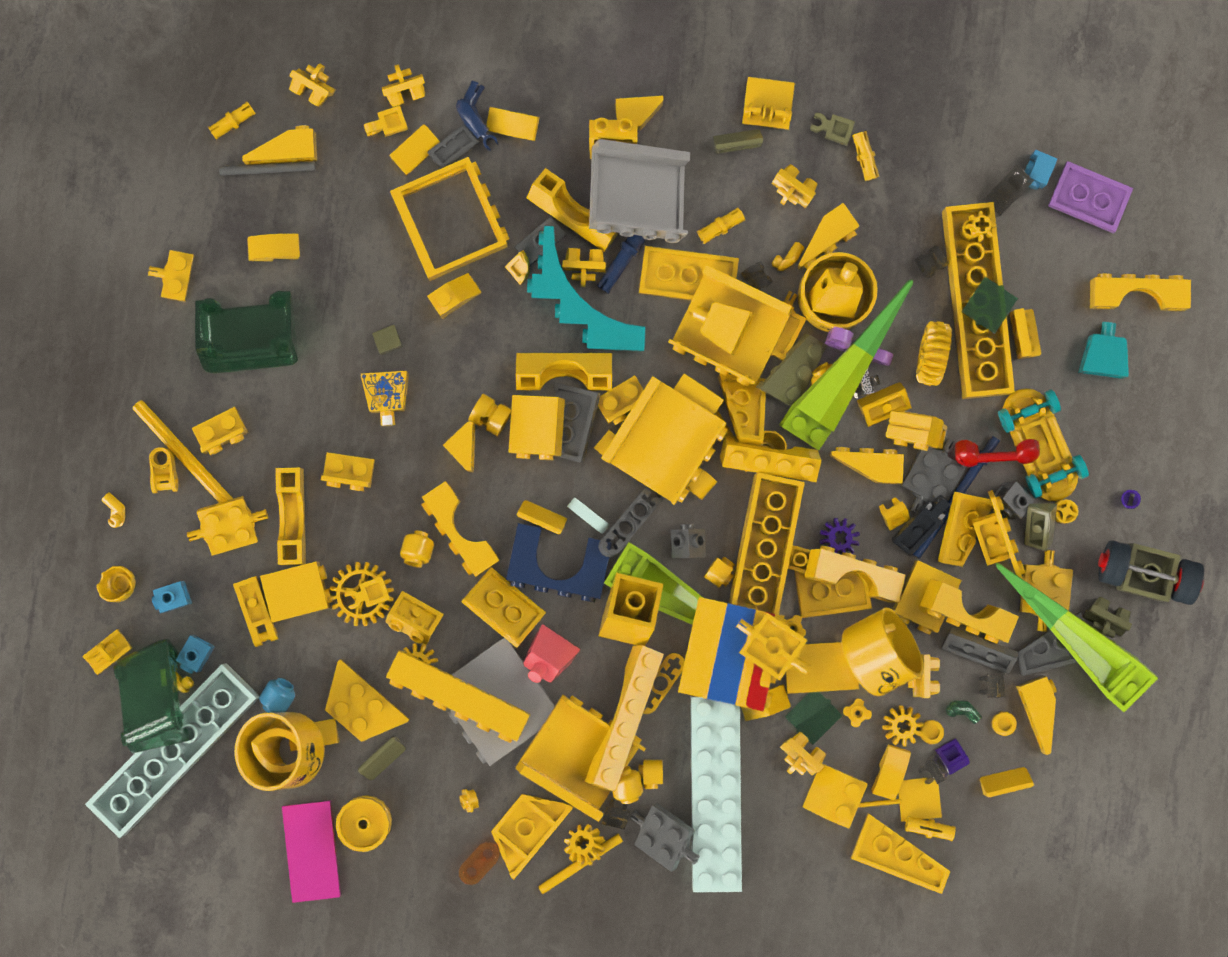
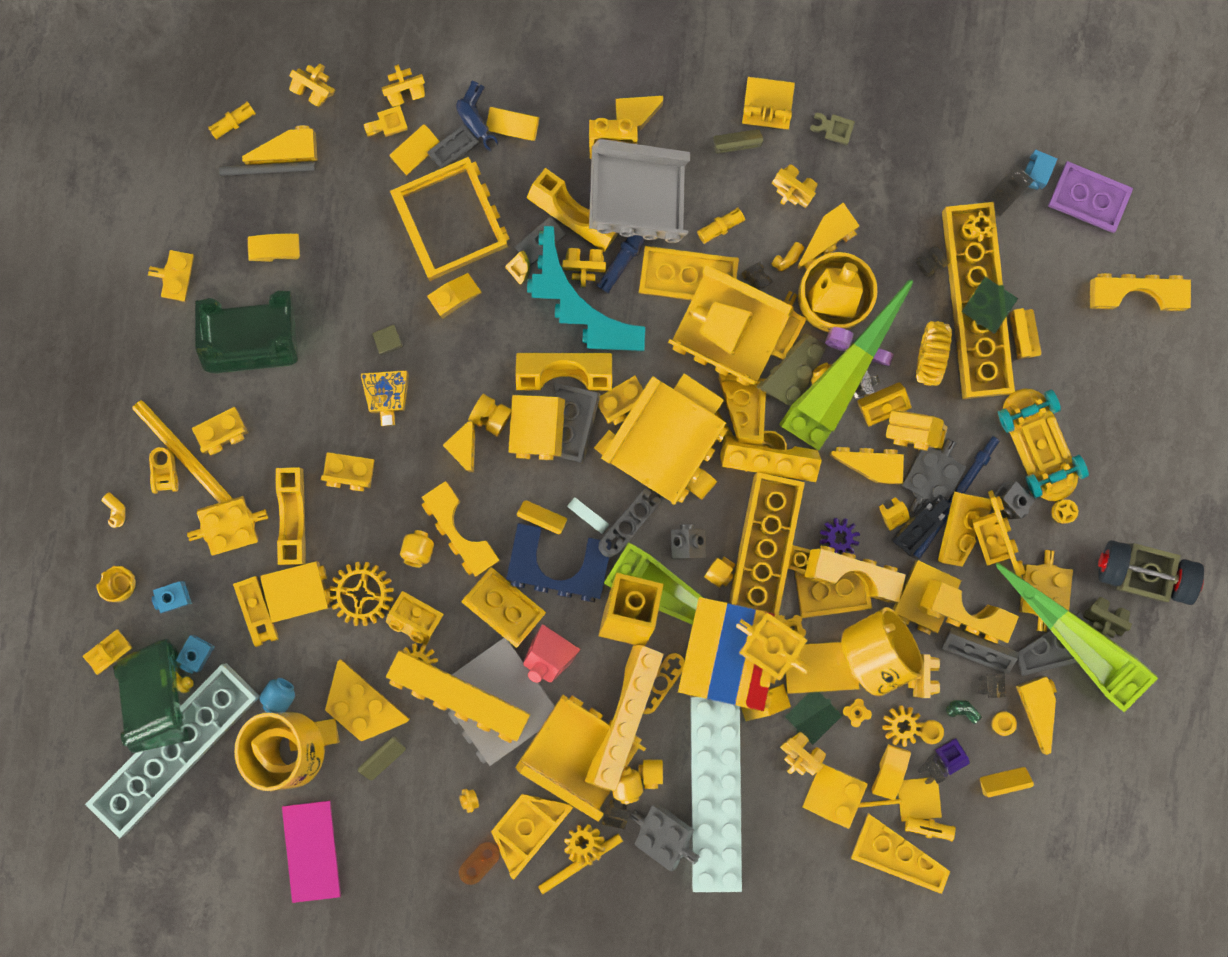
(364, 808): yellow wheel -> none
(371, 592): yellow plate -> none
(865, 156): yellow pin -> none
(968, 453): red piece -> none
(1040, 525): olive slope -> none
(1105, 354): teal torso -> none
(1126, 496): dark purple hinge -> none

